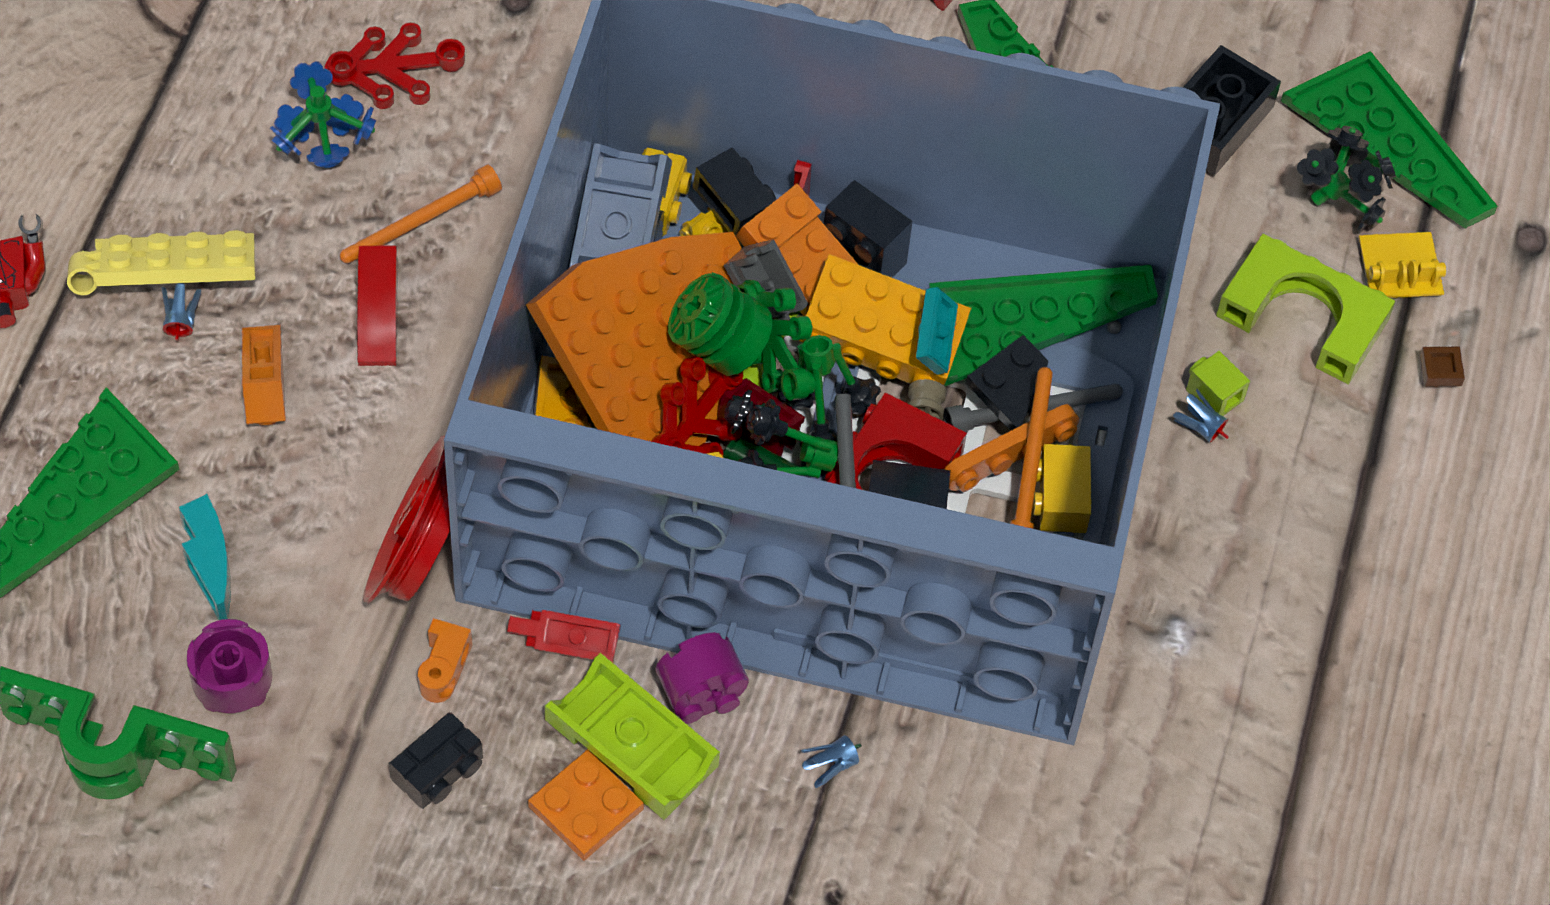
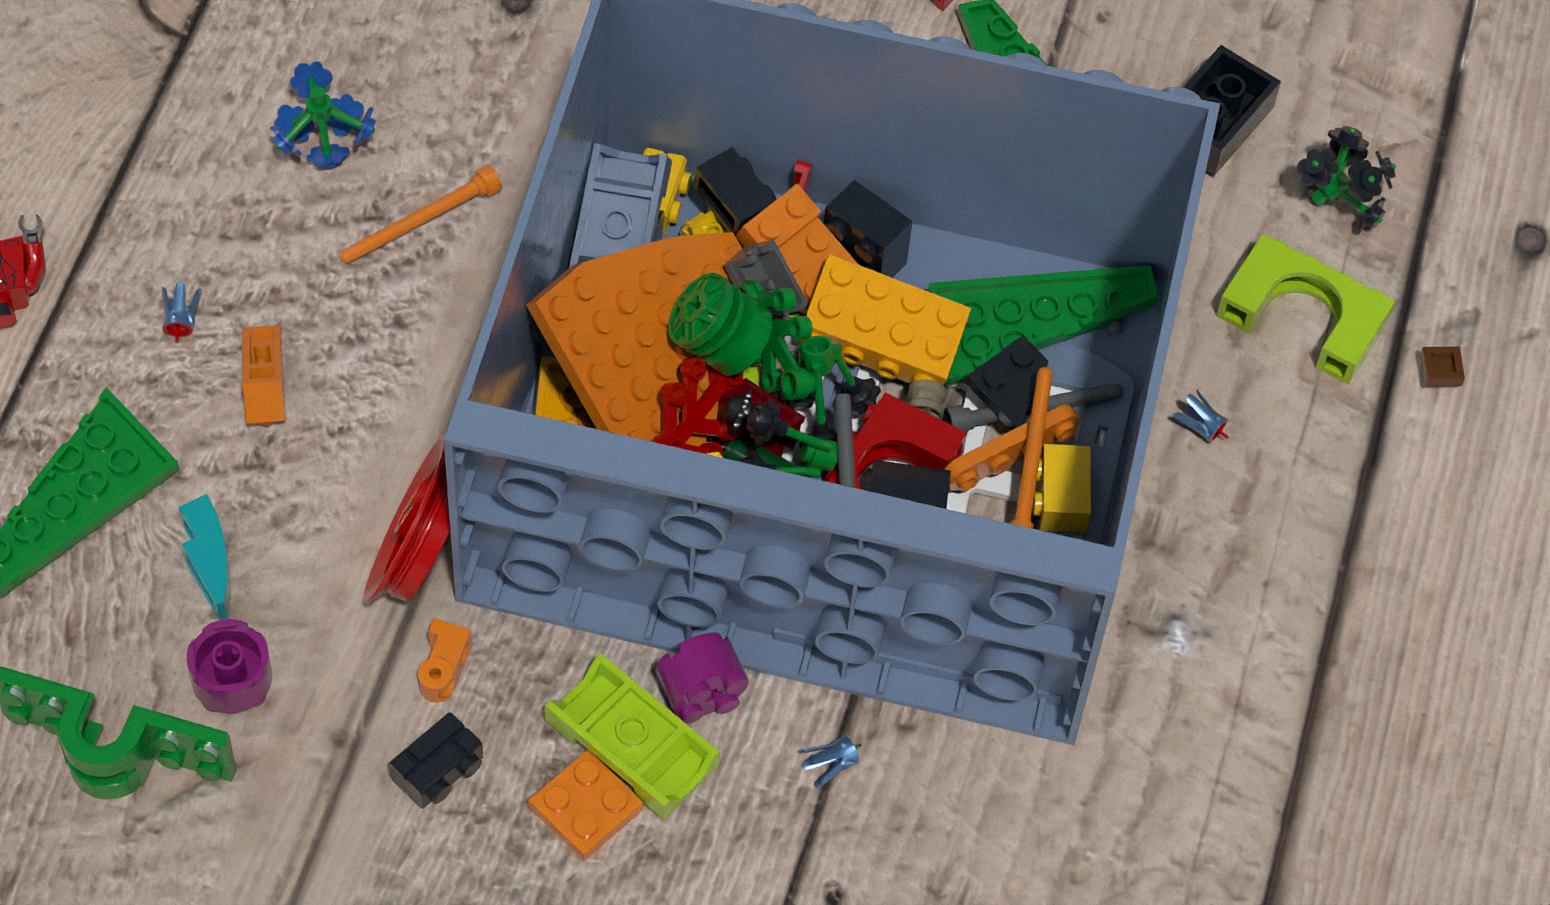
(163, 260): light yellow hinge -> none
(377, 305): red slope -> none
(390, 64): red plant -> none
(567, 634): red hinge -> none
(936, 330): teal plate -> none
(1218, 382): lime brick -> none
(1370, 100): green wing -> none
(1402, 264): yellow hinge -> none

